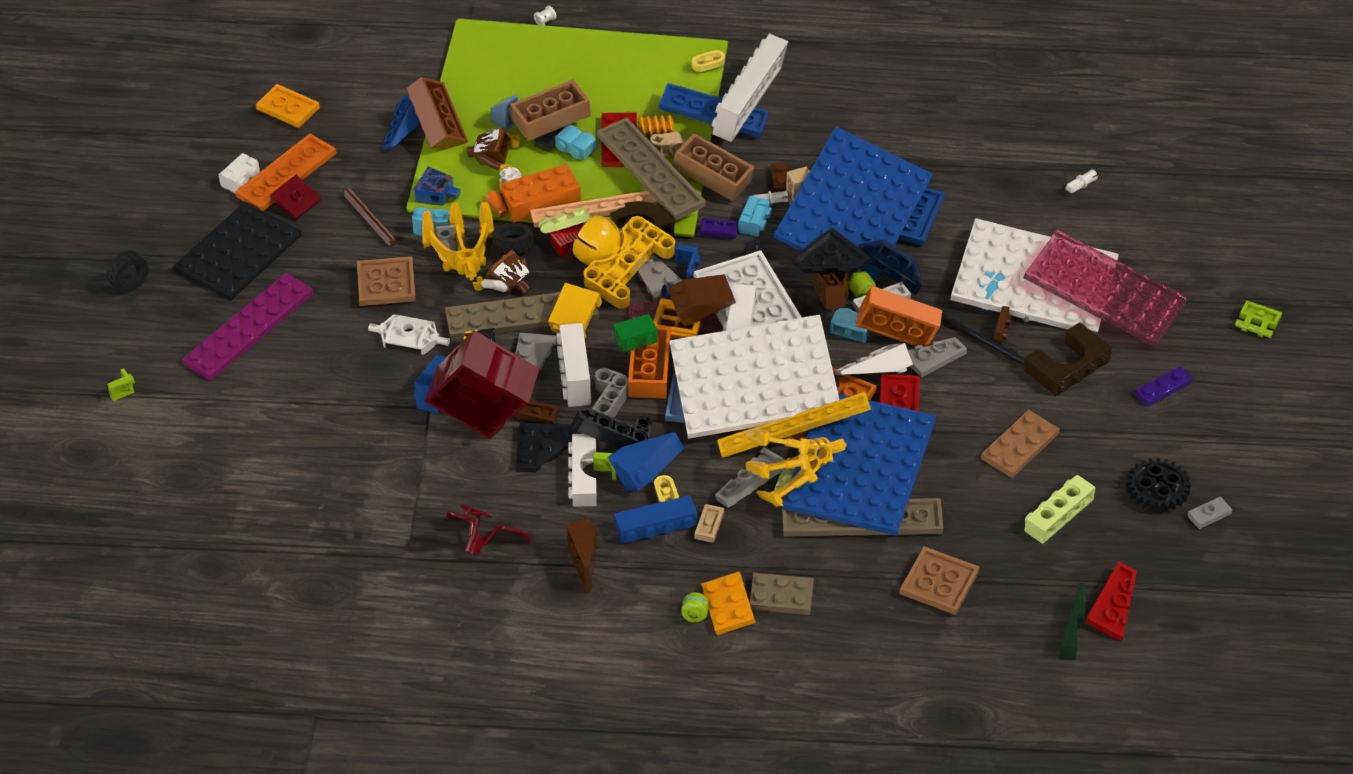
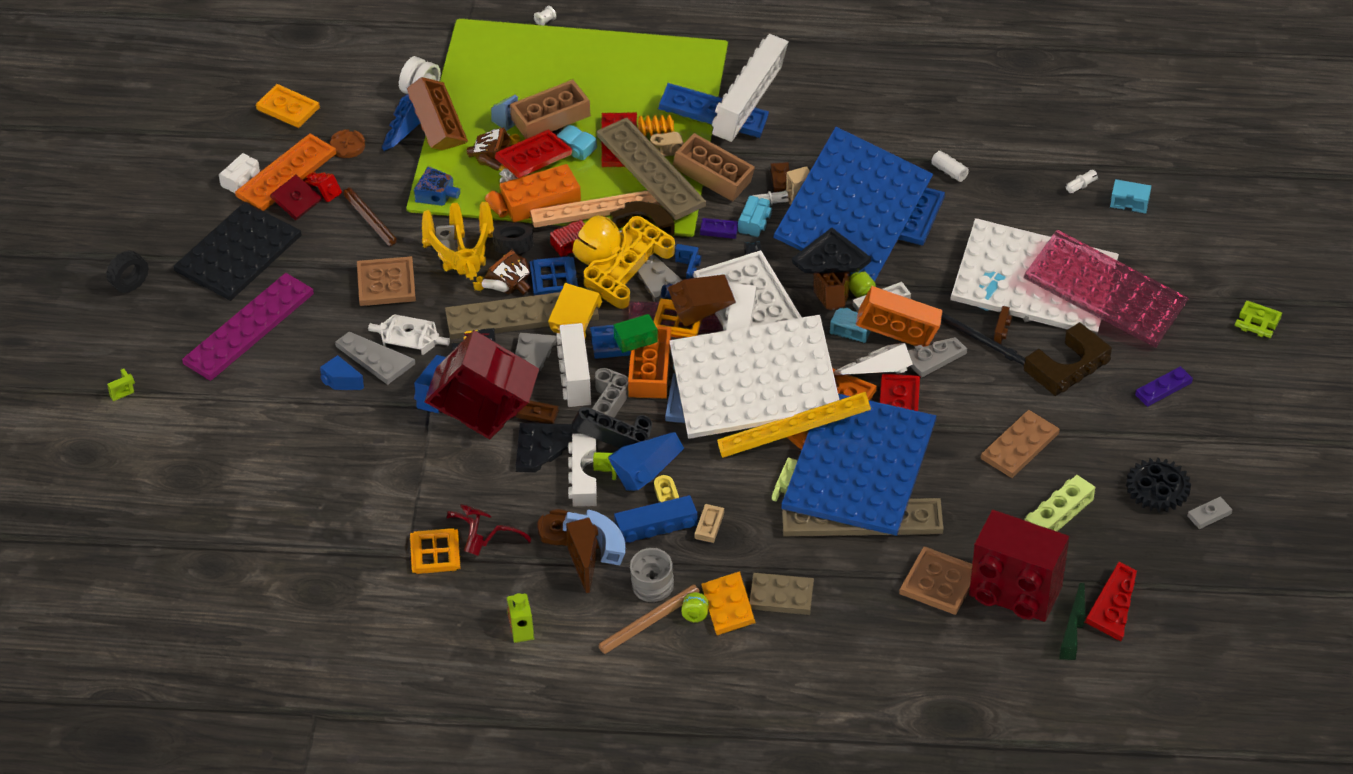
(326, 183): none -> red bracket
(341, 375): none -> blue slope
(348, 143): none -> dark orange tile
(377, 359): none -> light grey wing
(415, 69): none -> white wheel
(417, 551): none -> light orange piece
(439, 216): medium azure brick -> none
(517, 610): none -> lime torso
(533, 153): none -> red plate
(537, 277): none -> blue piece
(546, 528): none -> reddish brown plate
(564, 220): yellowish green hinge -> none
(604, 342): none -> blue slope
(609, 535): none -> light blue arch
(645, 621): none -> medium nougat axle
(652, 575): none -> light grey wheel
(708, 60): light yellow plate -> none
(747, 481): light grey wing -> none
(806, 460): yellow piece -> none
(893, 263): dark blue wedge -> none
(949, 166): none -> white axle
(1018, 566): none -> dark red brick
(1130, 195): none -> medium azure brick

